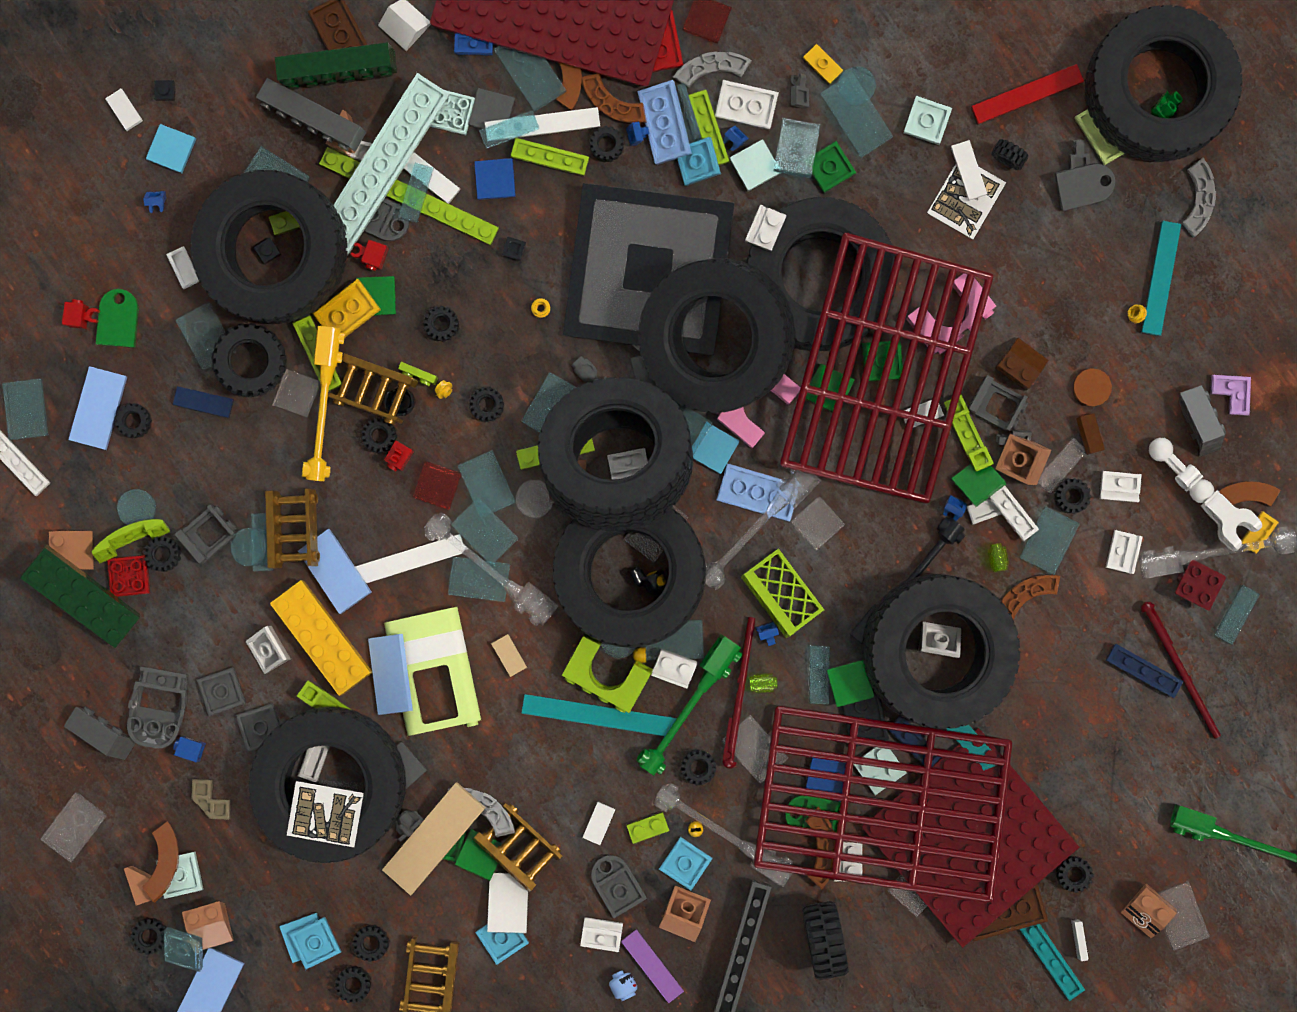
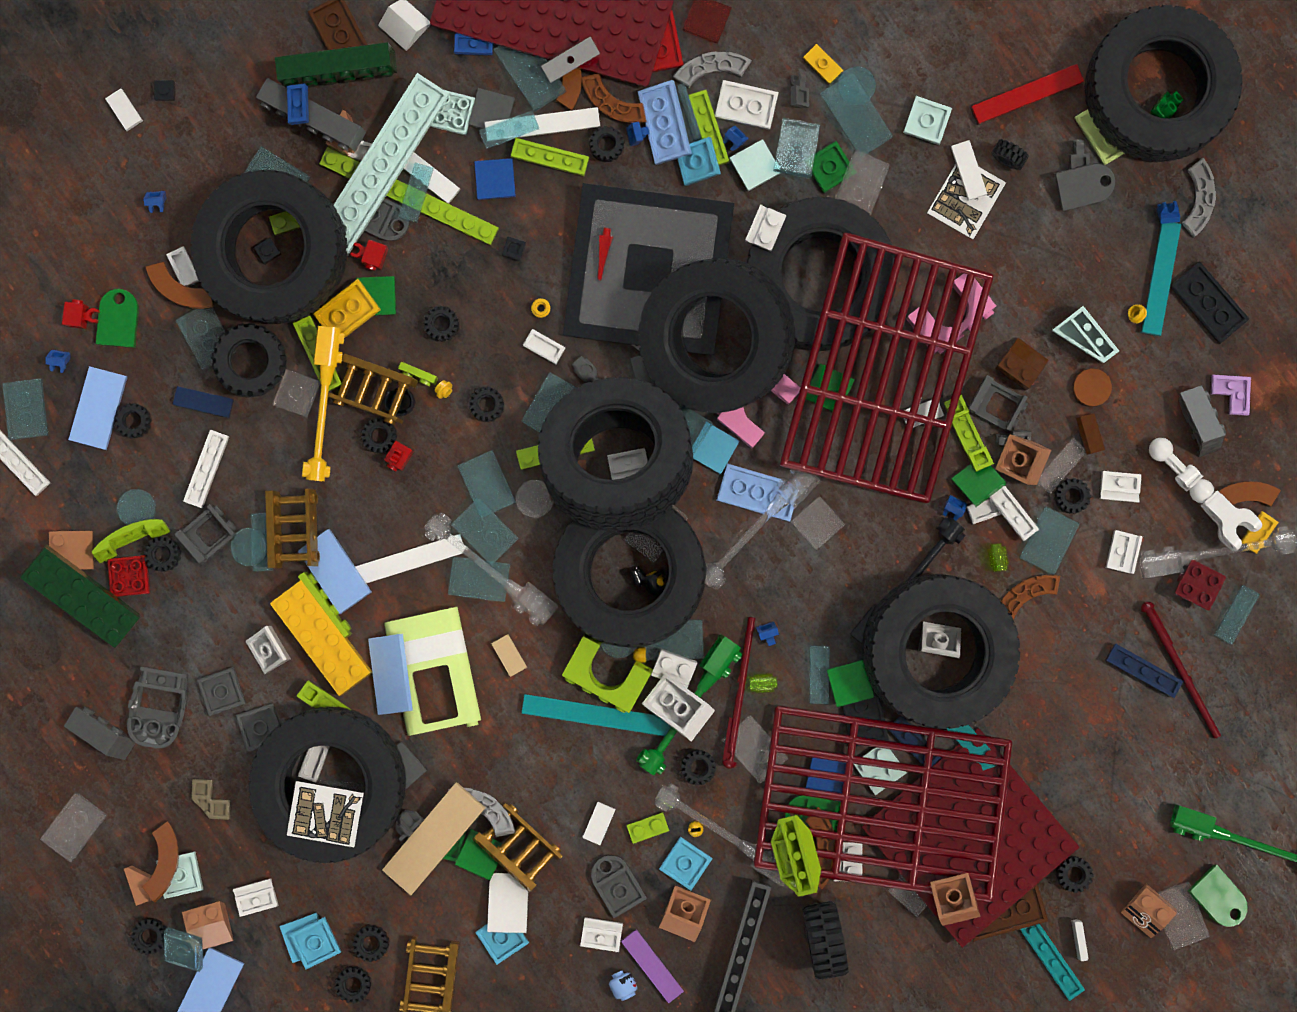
(57, 358): none -> blue tile
(171, 148): medium azure tile -> none
(175, 291): none -> dark orange tile
(189, 748): blue brick -> none
(206, 469): none -> white plate
(255, 897): none -> white plate
(297, 104): none -> blue plate
(321, 597): none -> lime plate
(437, 485): clear red tile -> none
(544, 346): none -> white tile
(560, 66): none -> light grey tile
(604, 245): none -> red piece
(678, 707): none -> white slope
(768, 602): lime fence -> none
(796, 856): none -> lime wedge
(863, 180): none -> clear tile
(880, 359): green tile -> none
(955, 899): none -> nougat slope
(1087, 335): none -> light aqua wedge
(1168, 212): none -> blue tile
(1209, 302): none -> black tile
(1219, 896): none -> tile

